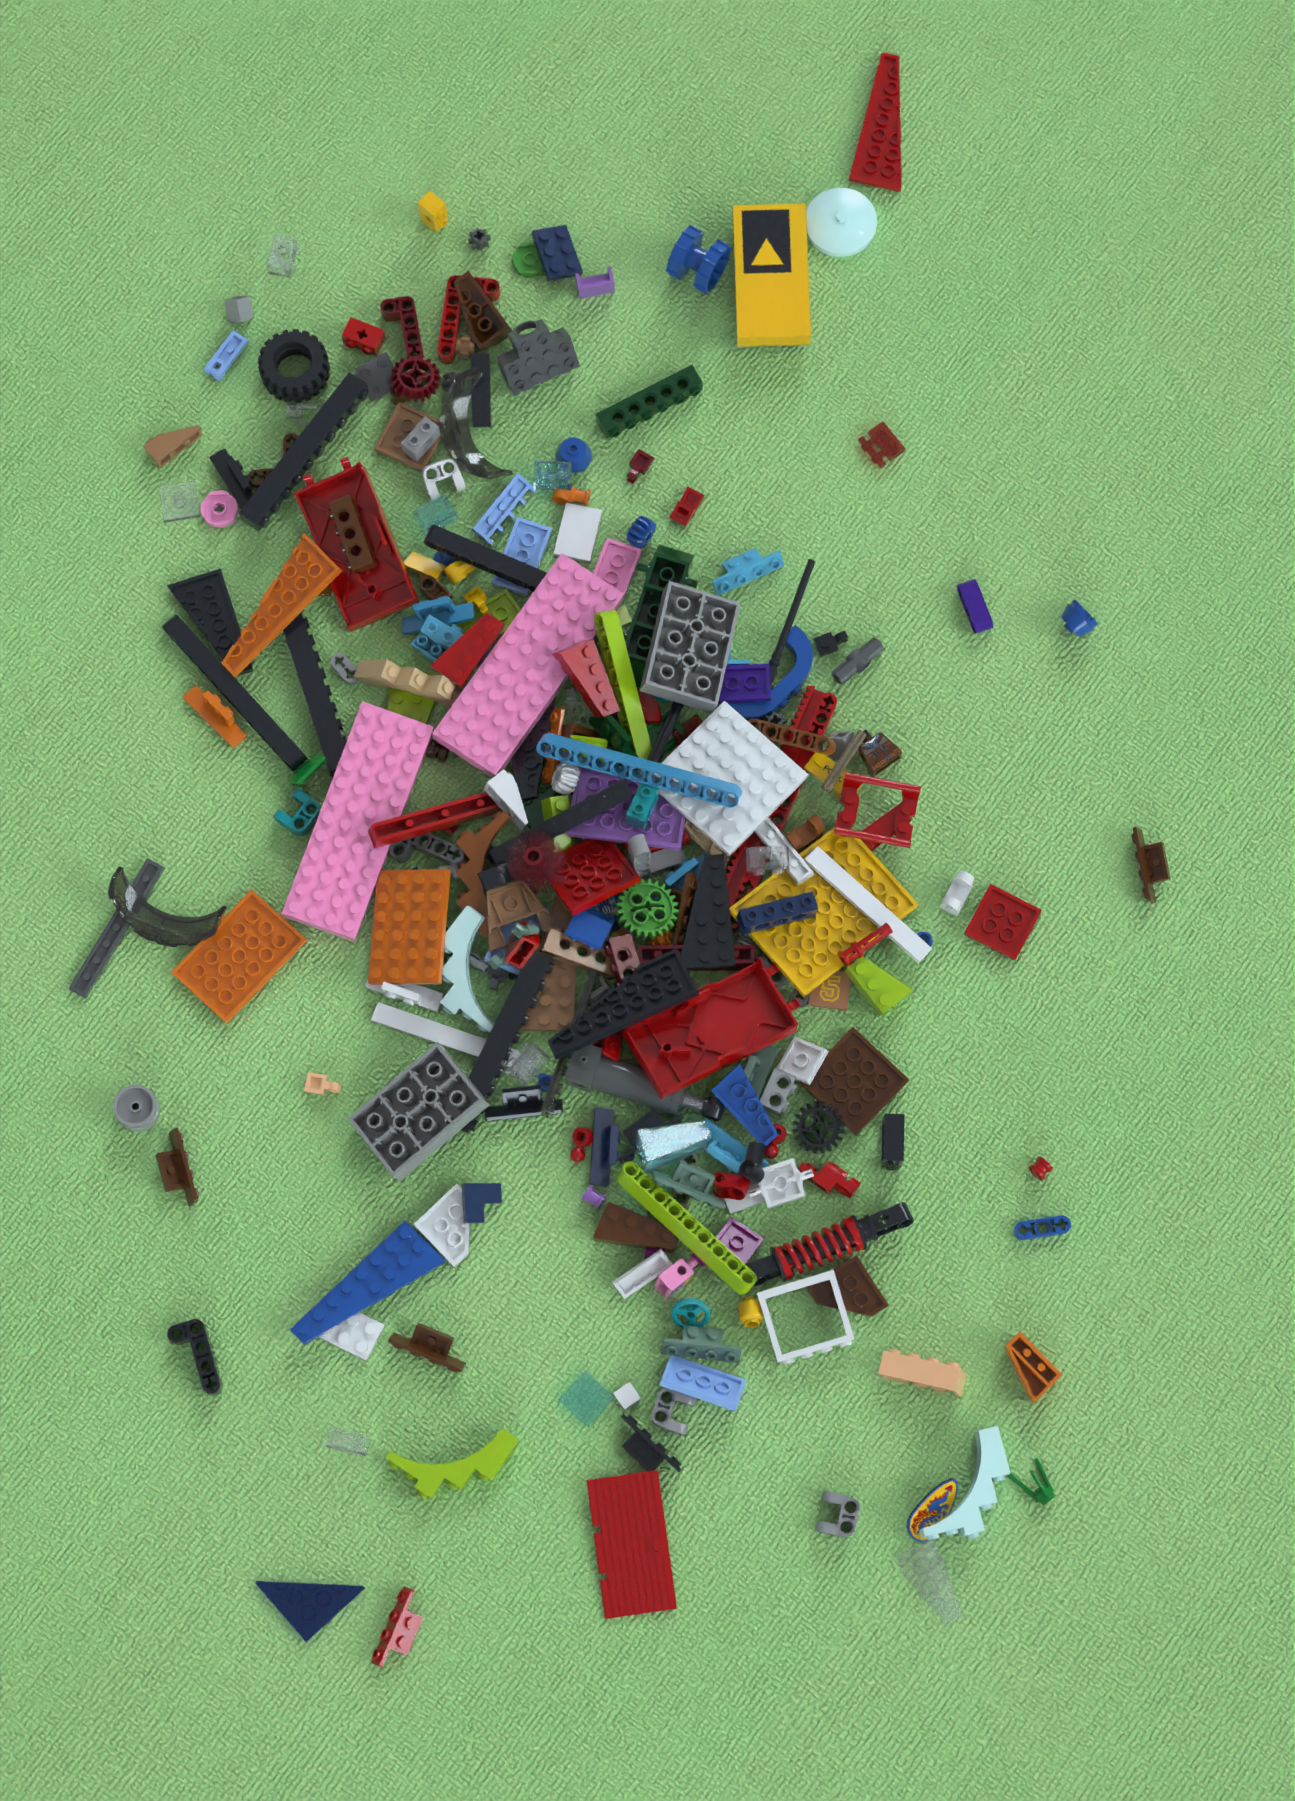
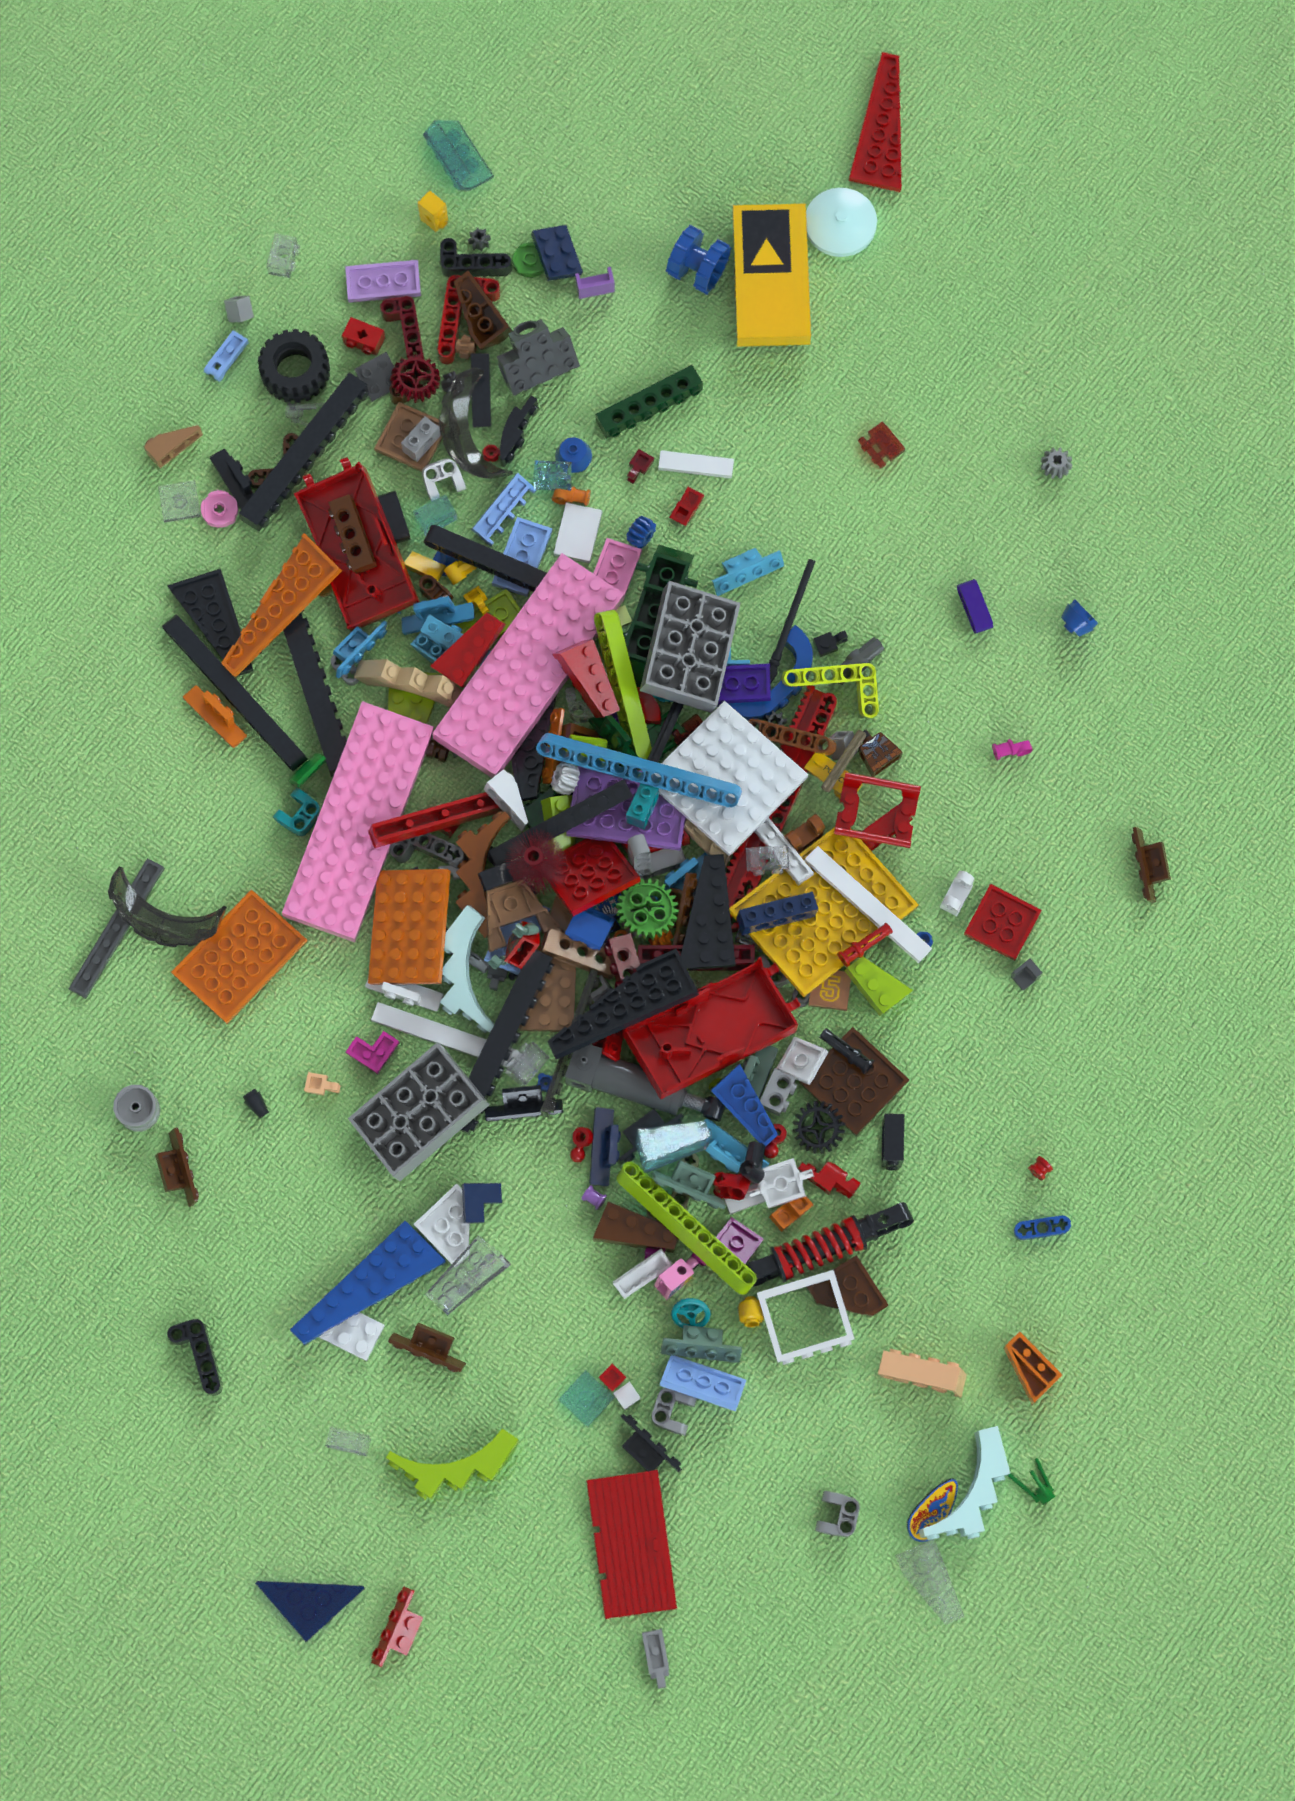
(256, 1103): none -> black cone
(355, 645): none -> dark azure bracket
(373, 1056): none -> dark pink plate
(383, 281): none -> lavender plate
(394, 516): none -> black beam
(457, 154): none -> clear light blue slope
(467, 1275): none -> clear wedge
(475, 260): none -> black beam
(487, 450): none -> red plate
(512, 434): none -> black slope
(612, 1377): none -> red tile
(656, 1656): none -> light grey hinge
(696, 464): none -> white tile
(790, 1212): none -> orange slope
(837, 671): none -> neon yellow beam
(853, 1055): none -> black pin
(1008, 748): none -> dark pink connector
(1026, 974): none -> dark grey panel
(1056, 456): none -> light grey gear

